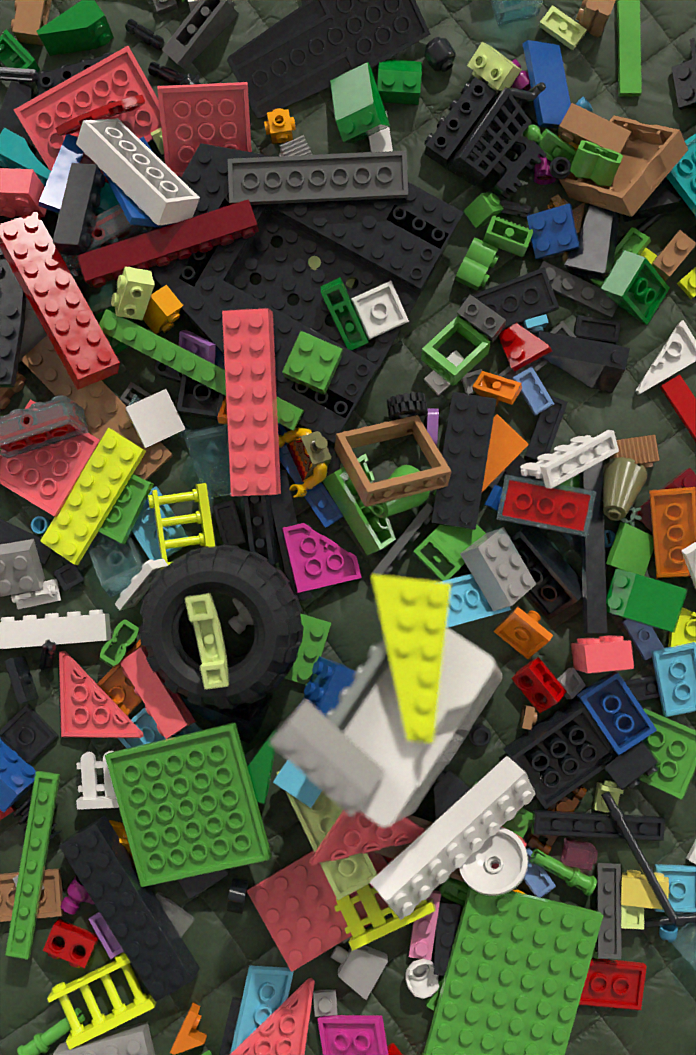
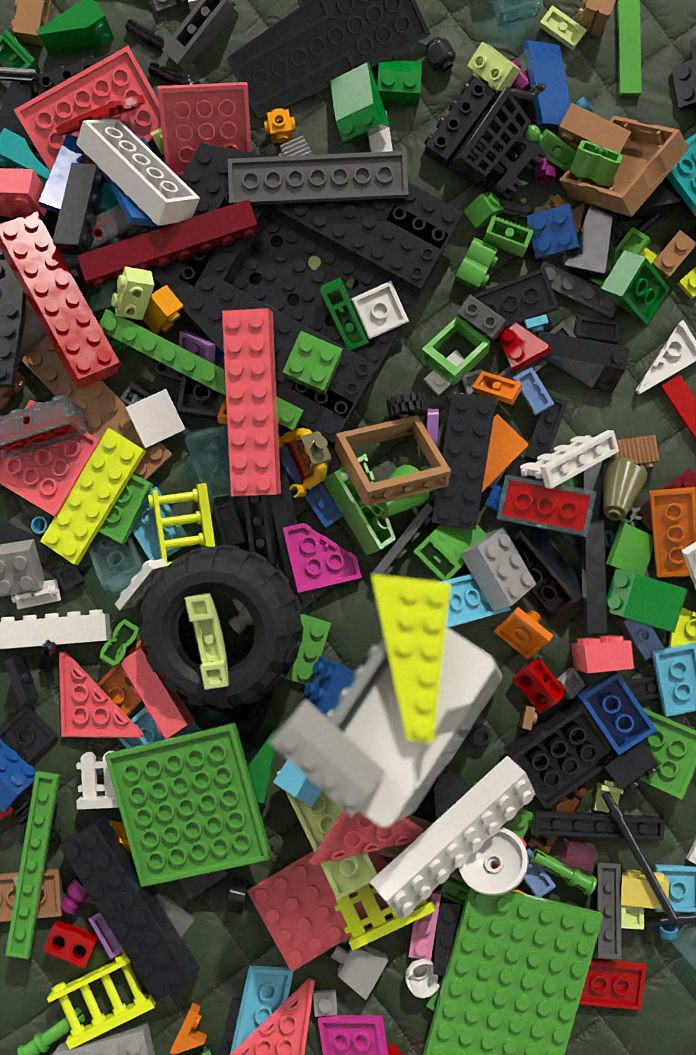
(564, 163): black plate -> none

